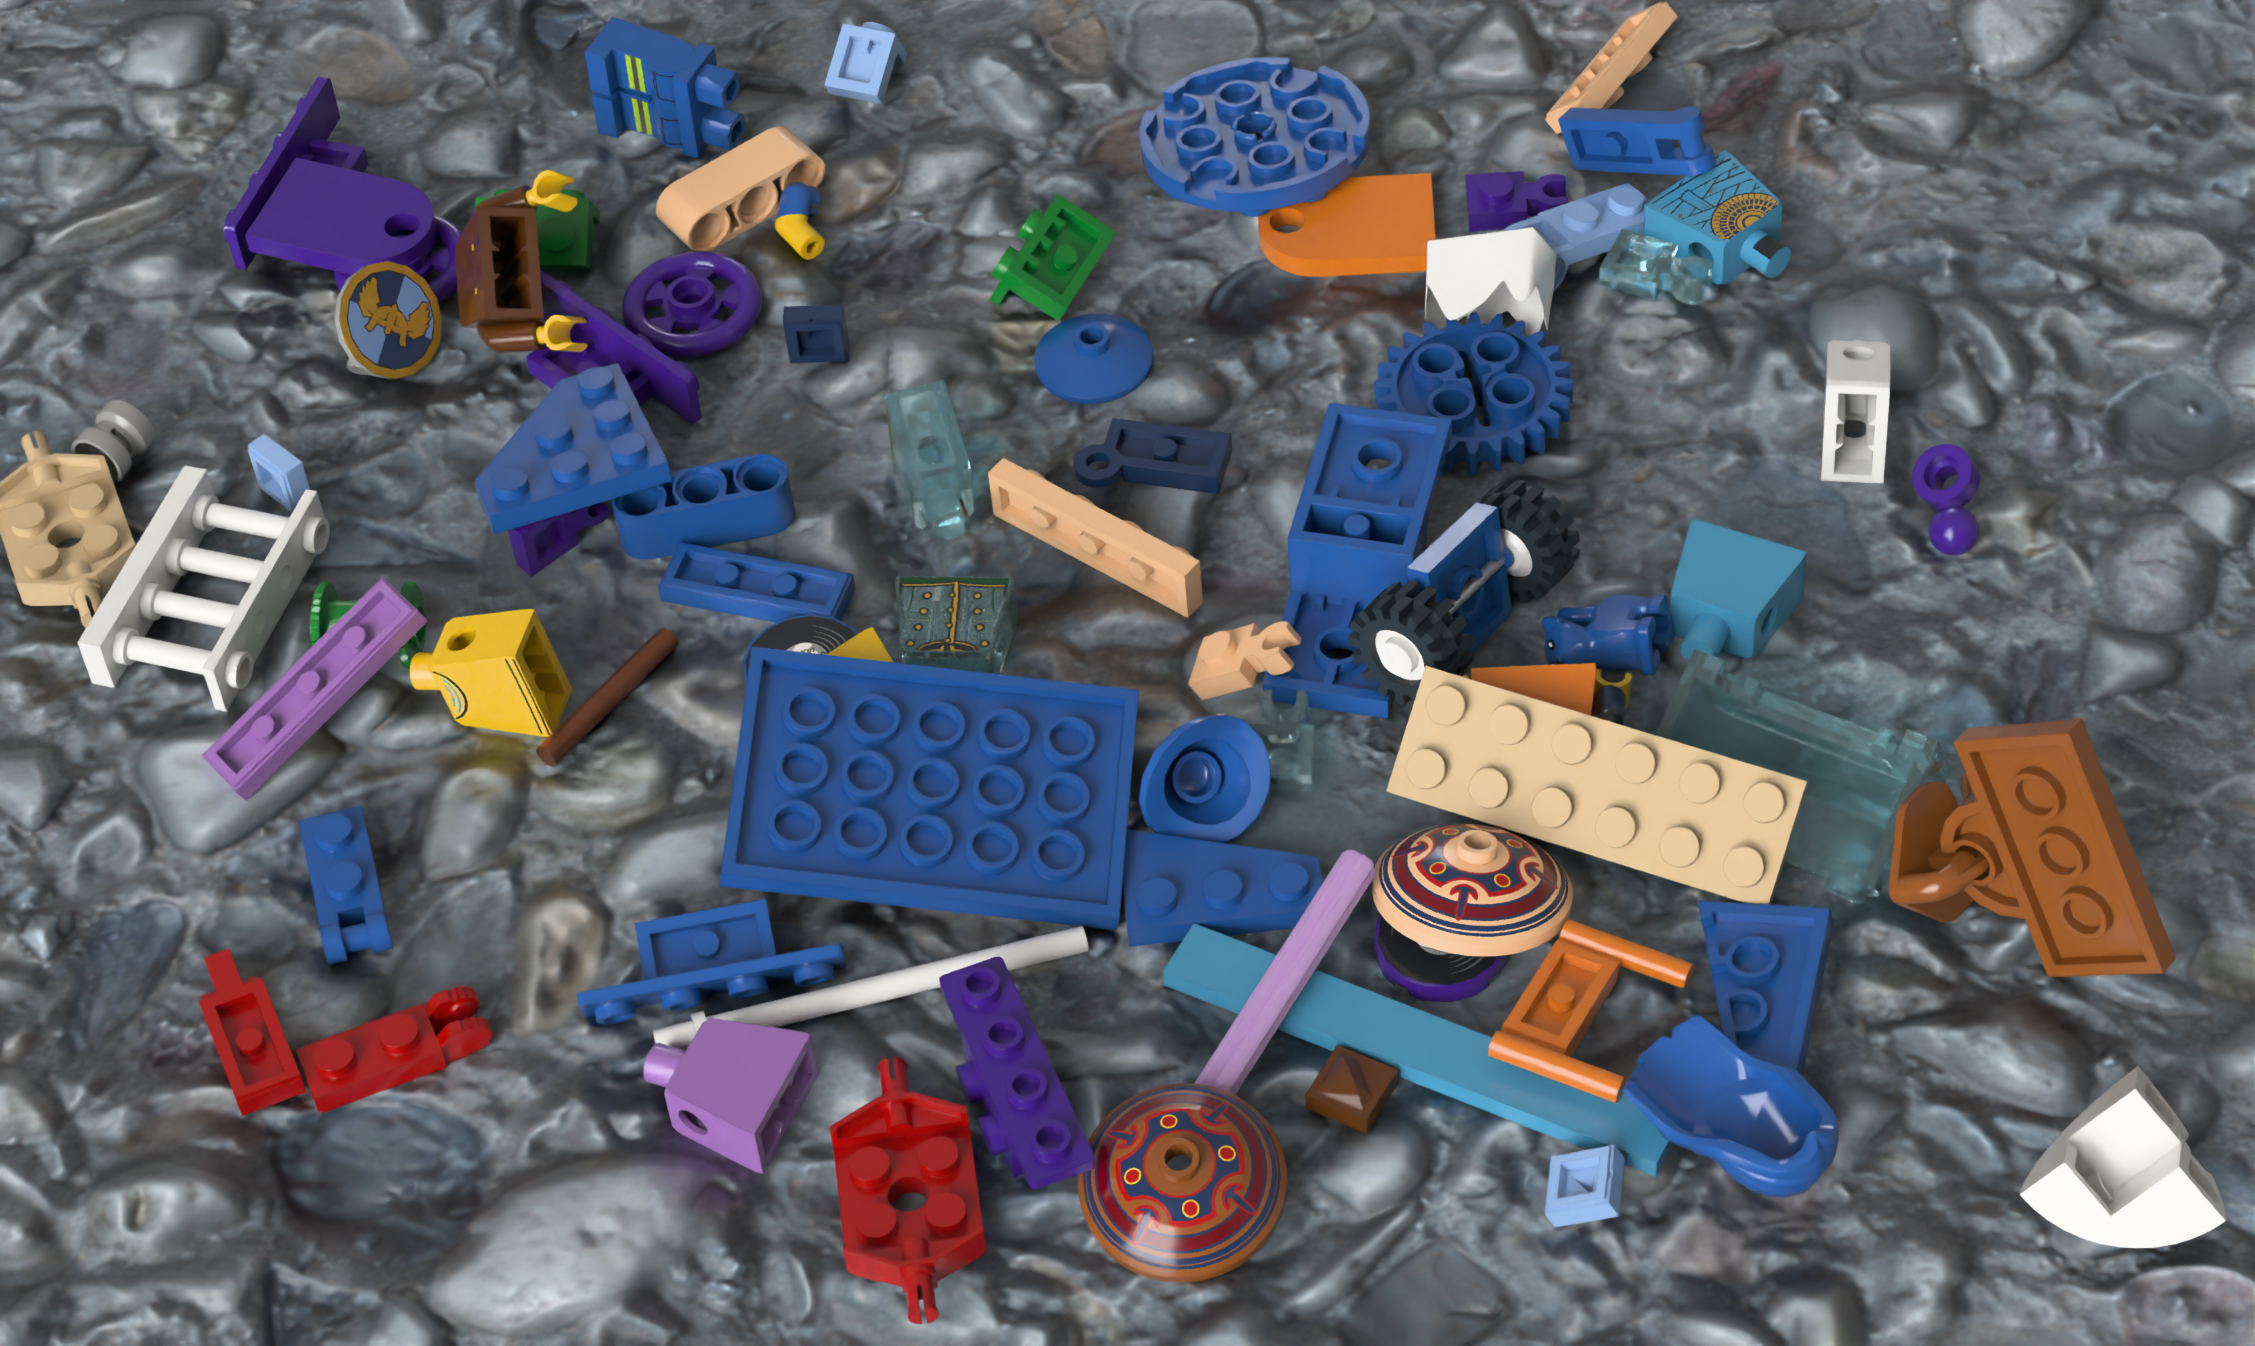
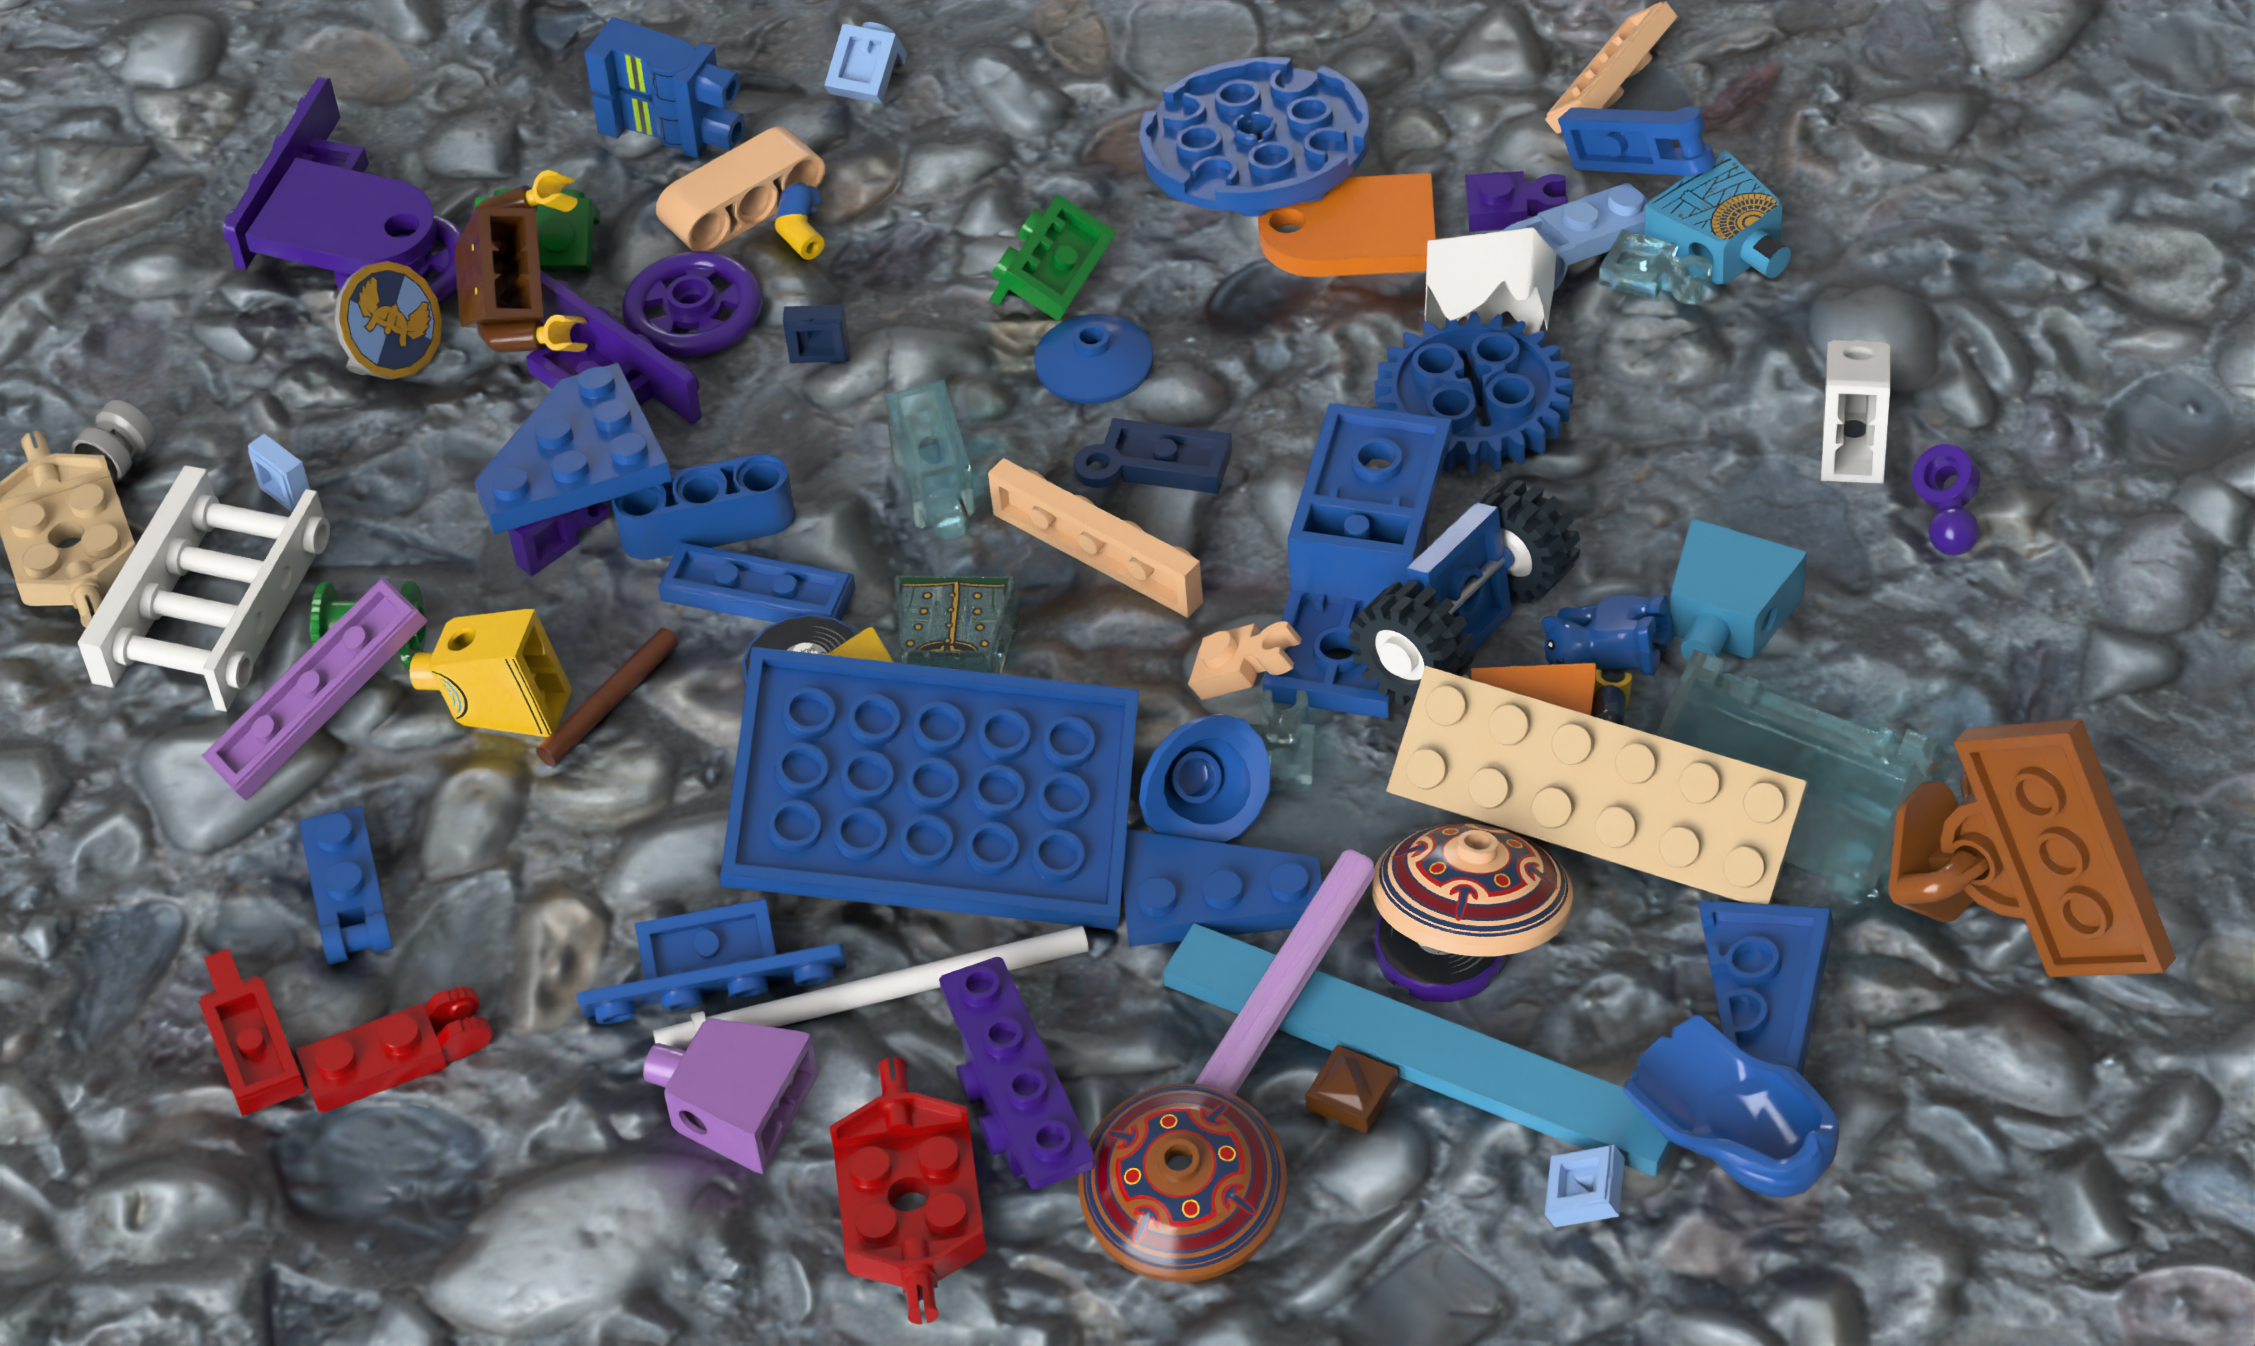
(1566, 999): orange plate -> none
(2125, 1173): white brick -> none

